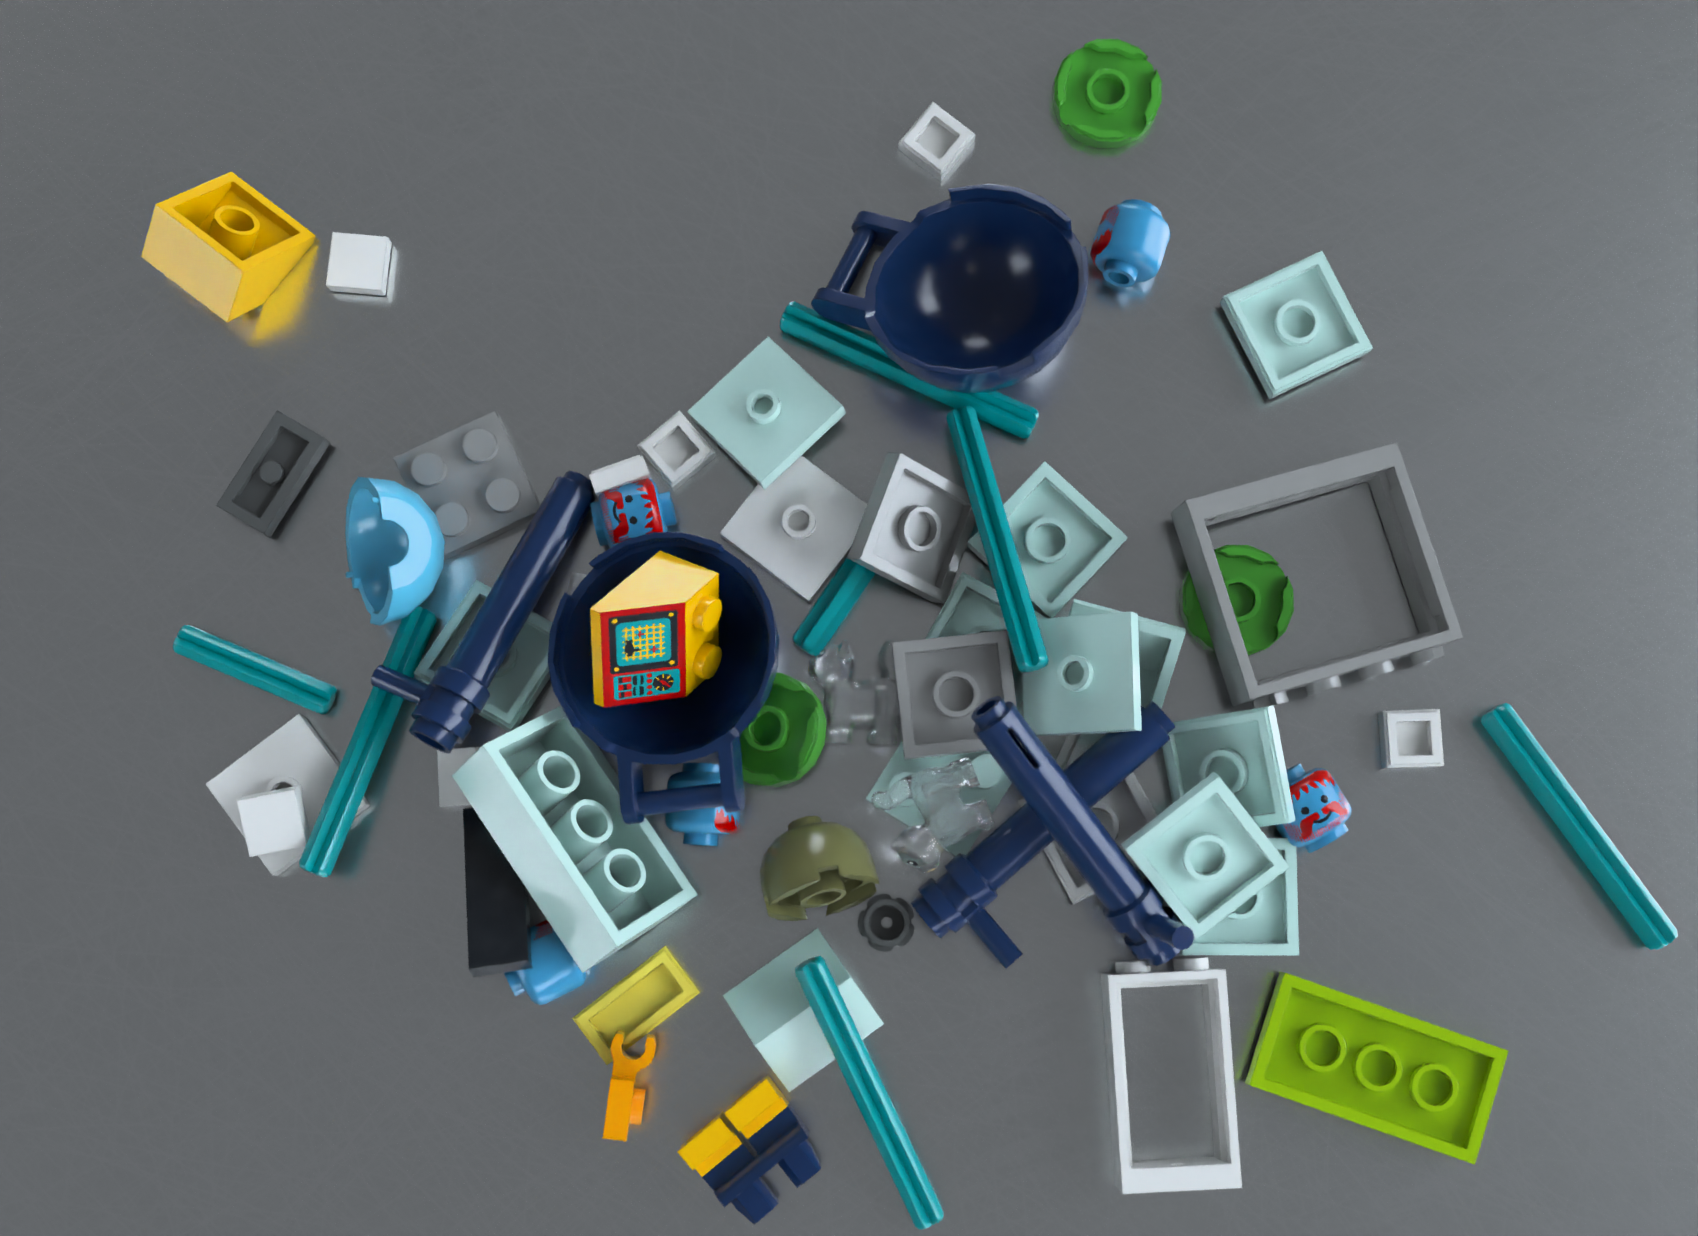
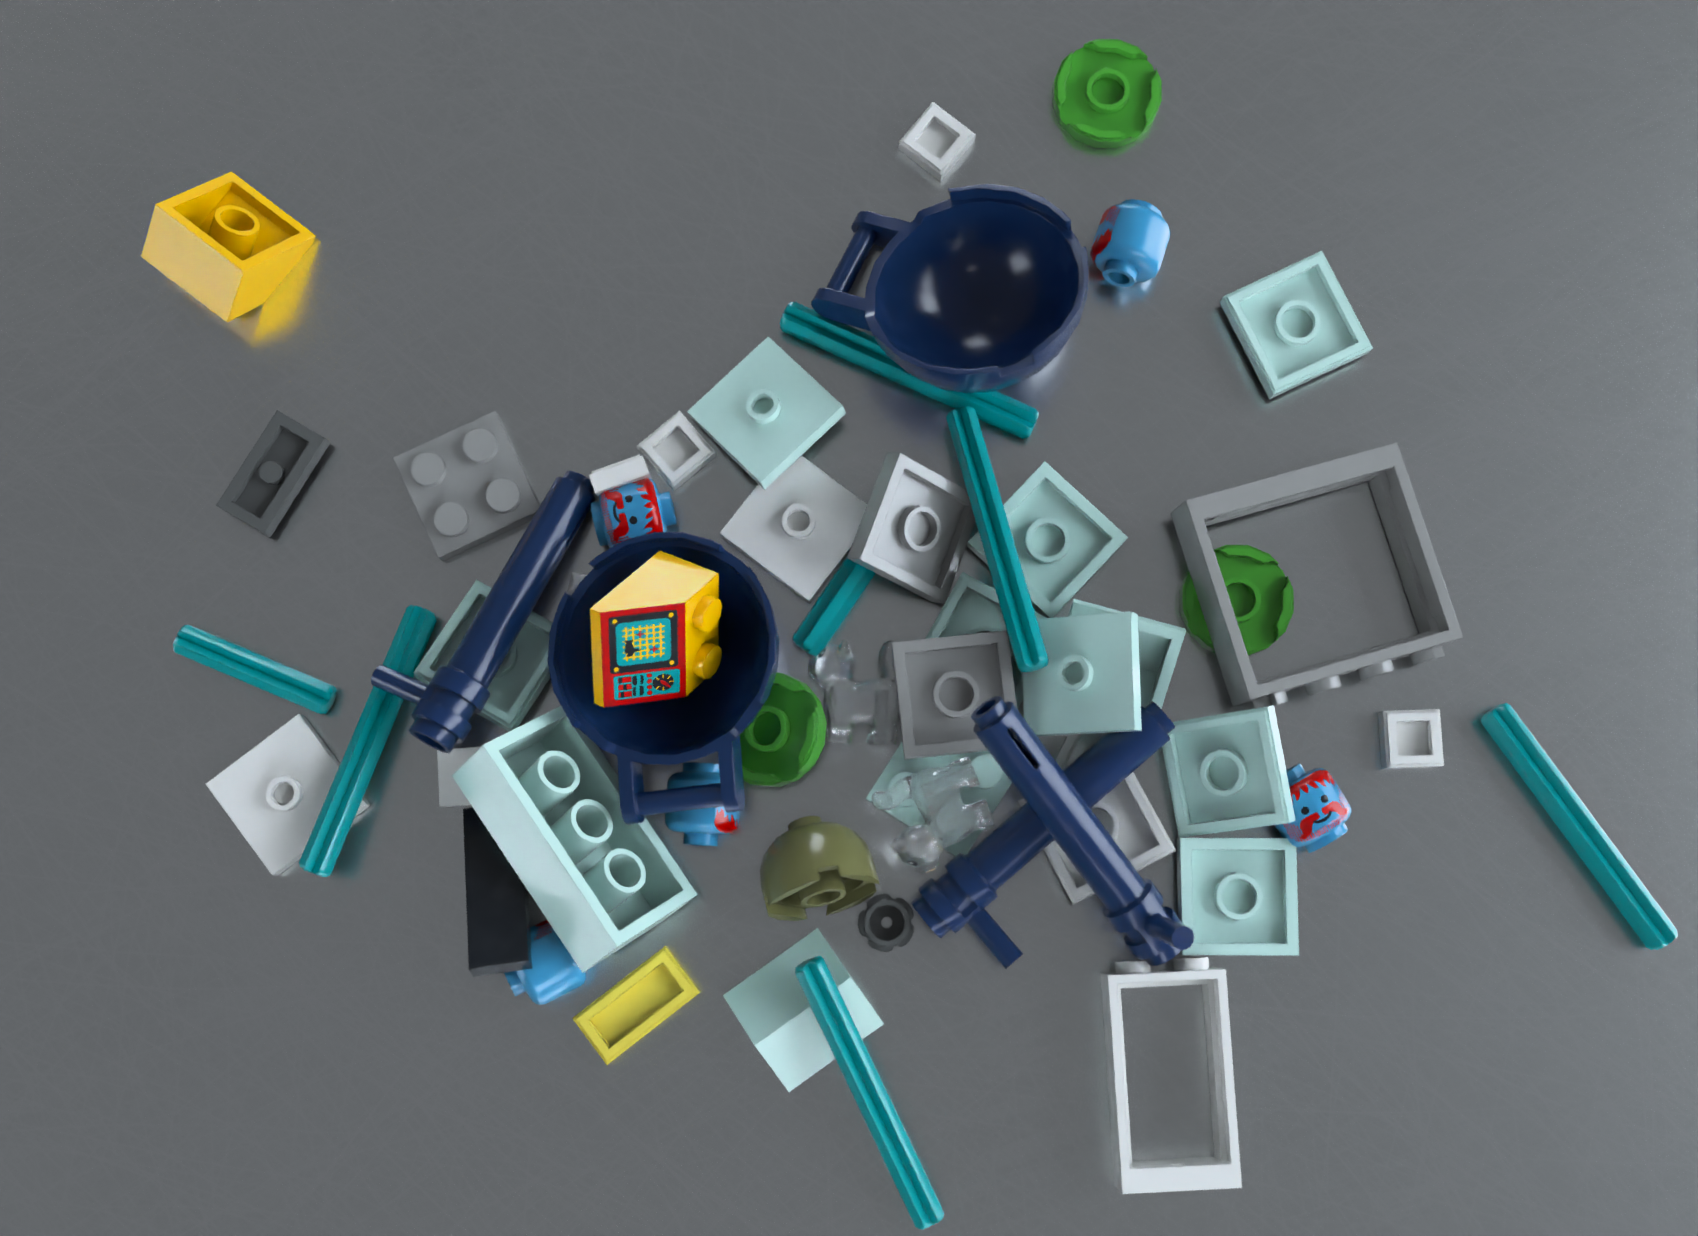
(273, 821): white tile -> none
(358, 263): white tile -> none
(391, 548): medium azure cylinder -> none
(624, 1100): light orange plate -> none
(734, 1167): hips -> none
(1205, 855): light aqua plate -> none
(1377, 1067): lime plate -> none

